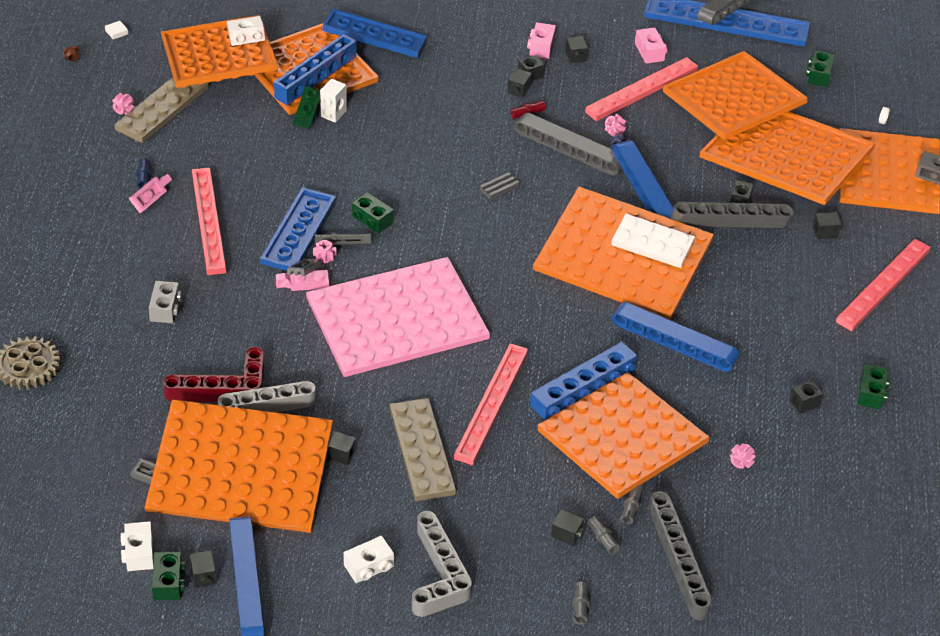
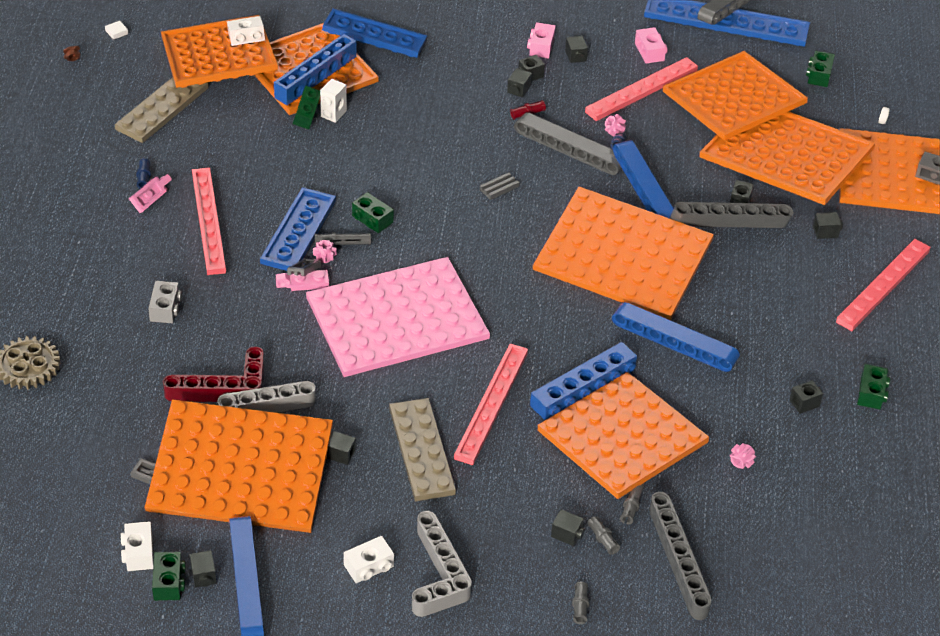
(123, 103): bright pink gear -> none
(653, 240): white plate -> none

